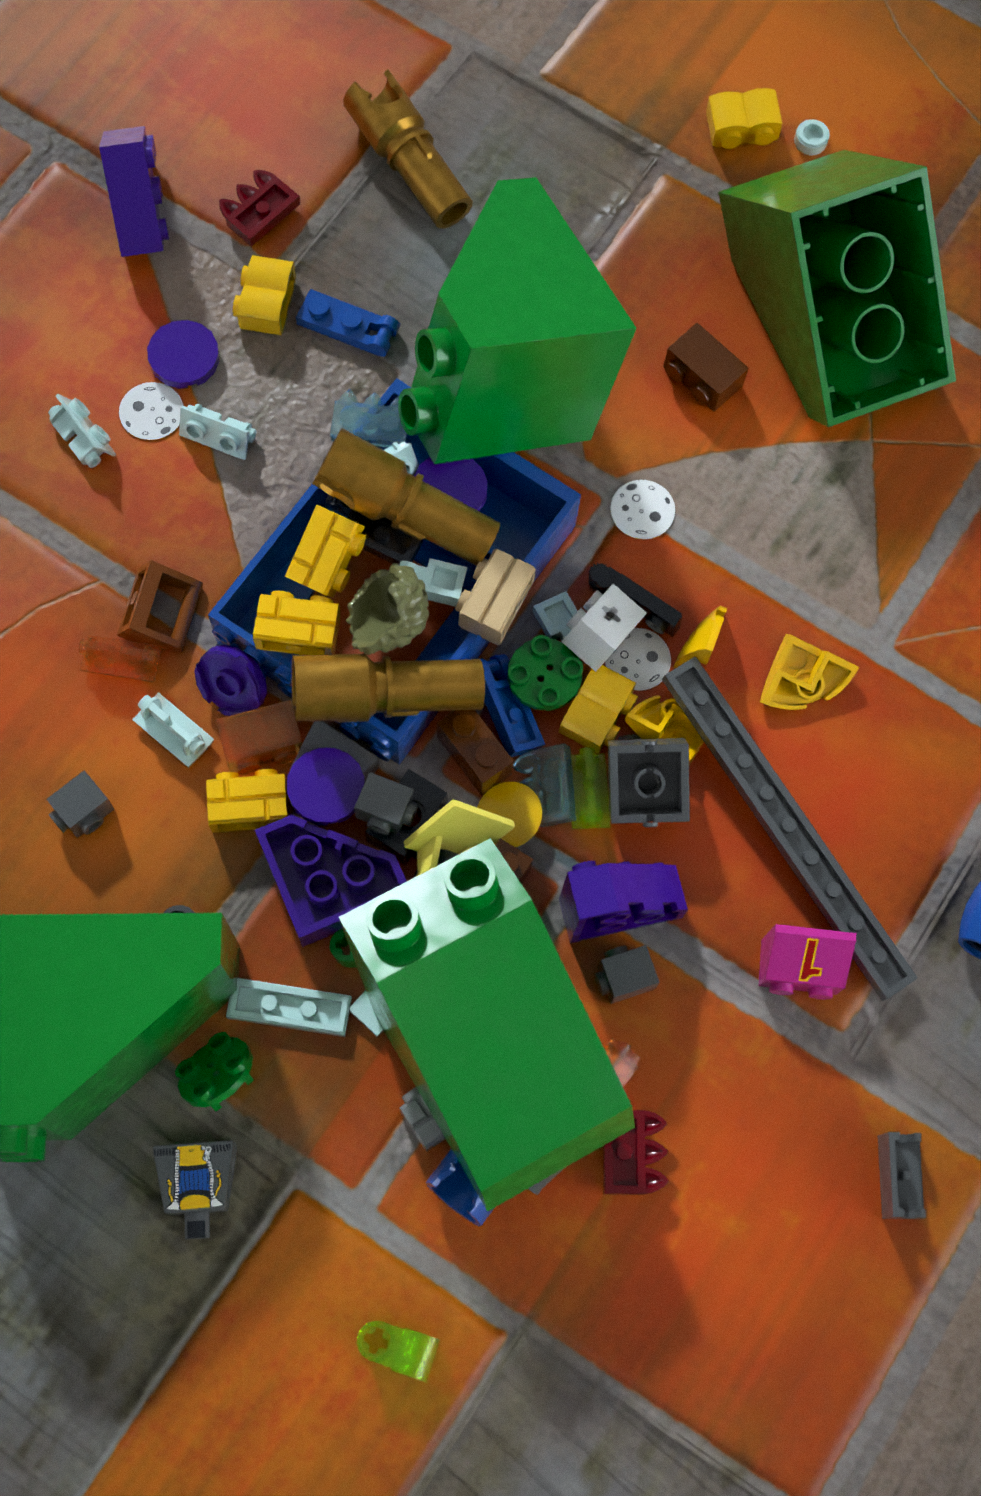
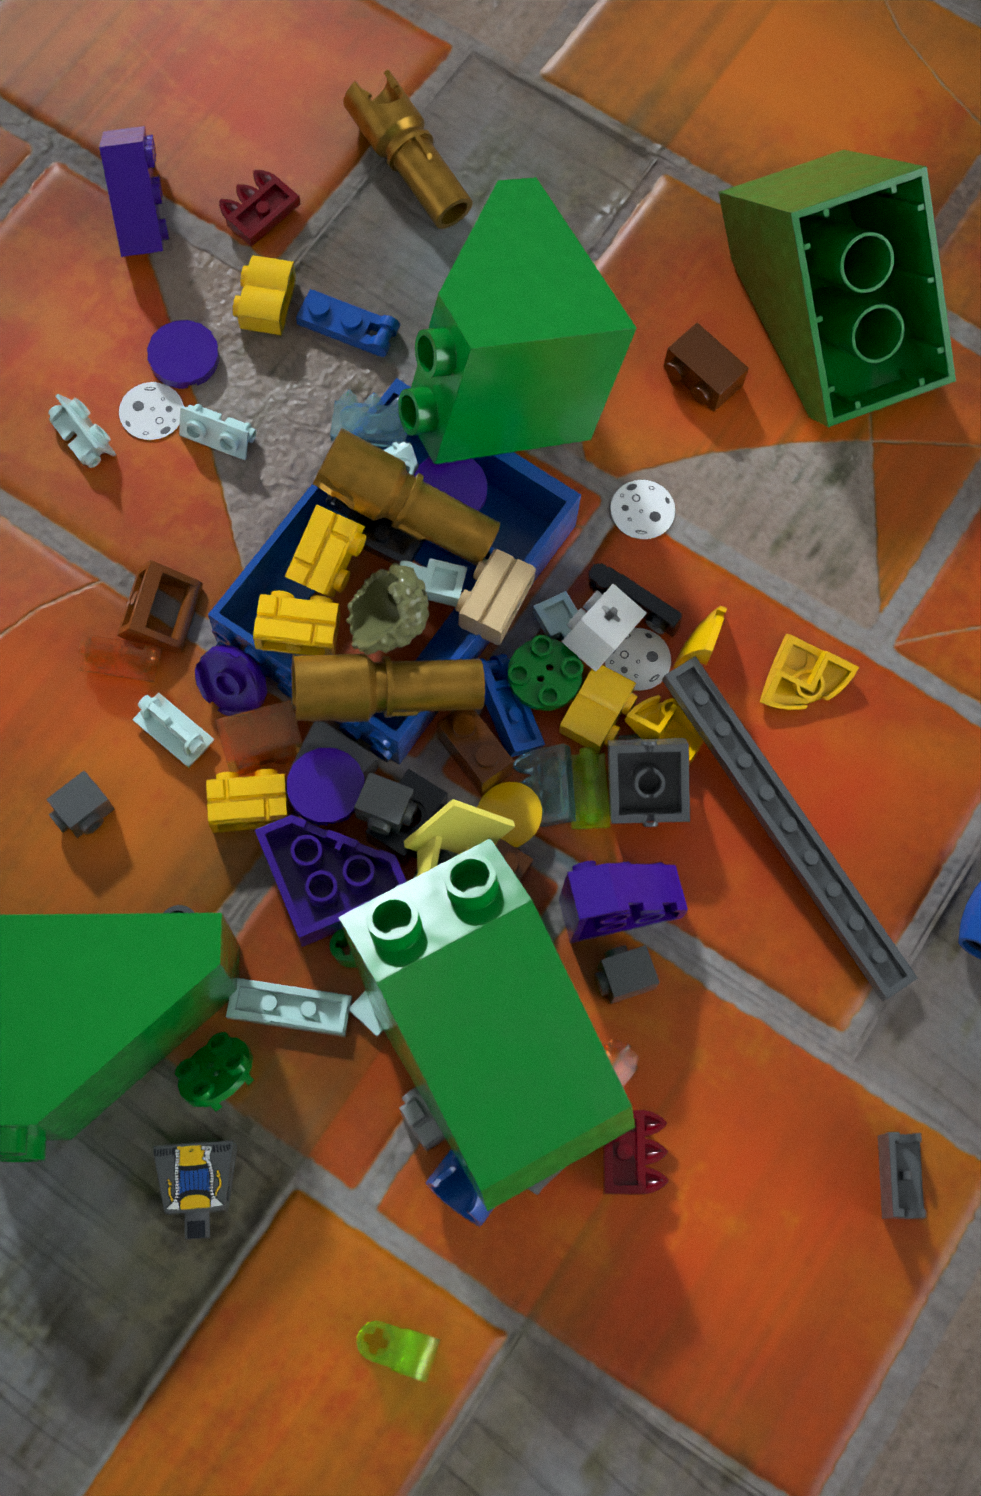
(744, 118): yellow brick -> none
(805, 960): dark pink slope -> none
(811, 137): light aqua tile -> none

